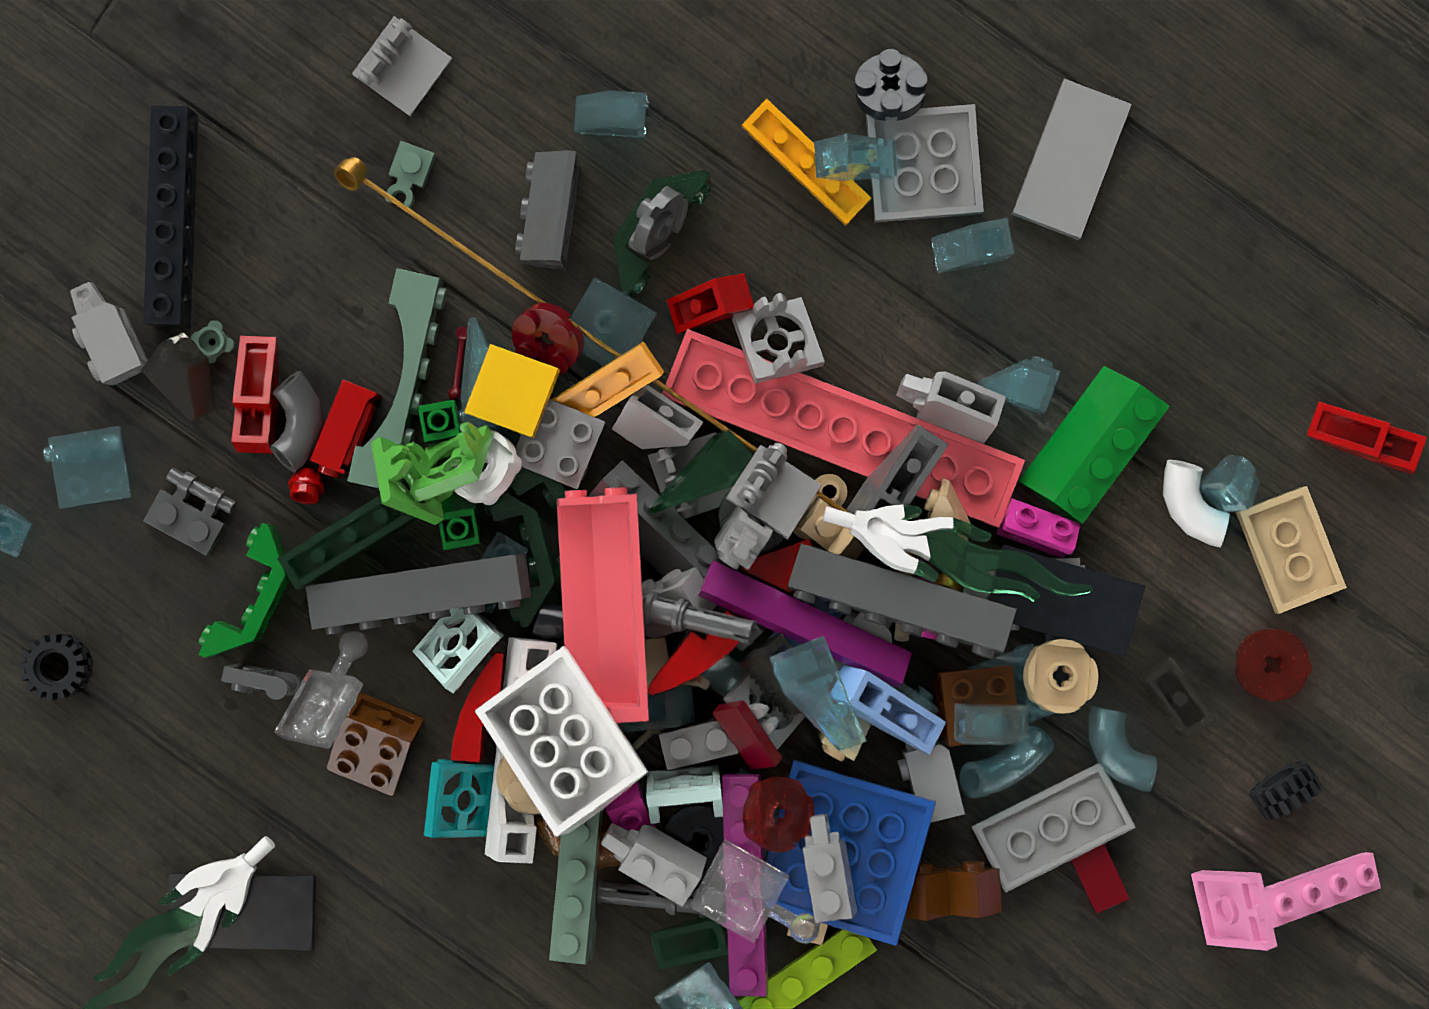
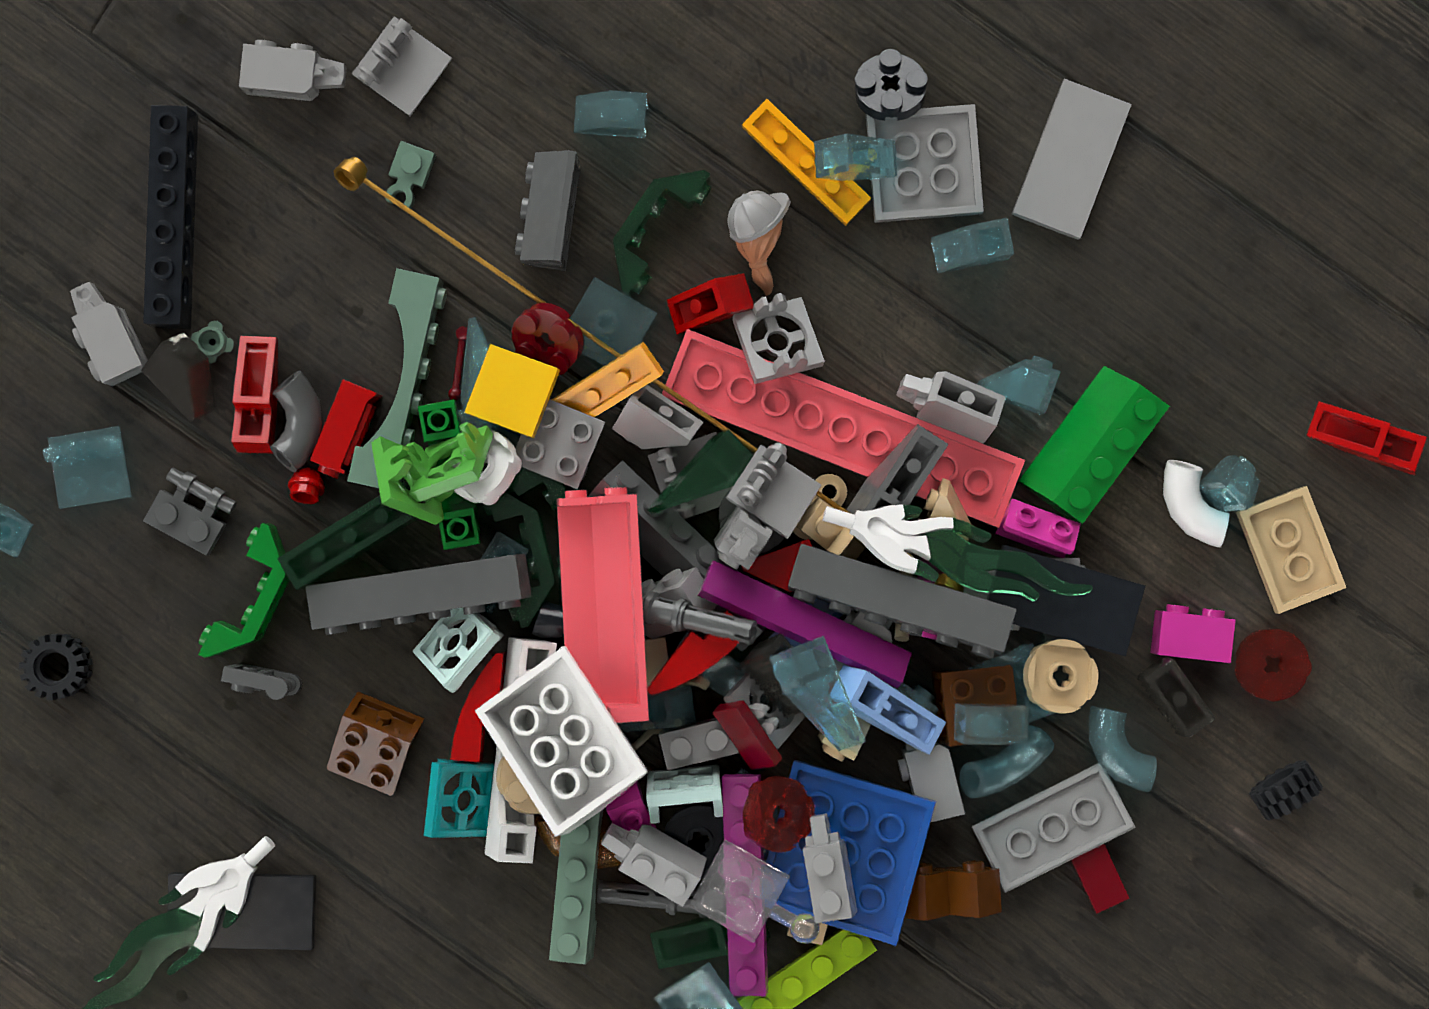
(287, 72): none -> light grey hinge
(324, 698): clear plate -> none
(657, 221): dark grey plate -> none
(755, 227): none -> light grey piece
(1193, 636): none -> dark pink brick
(1243, 912): bright pink bracket -> none

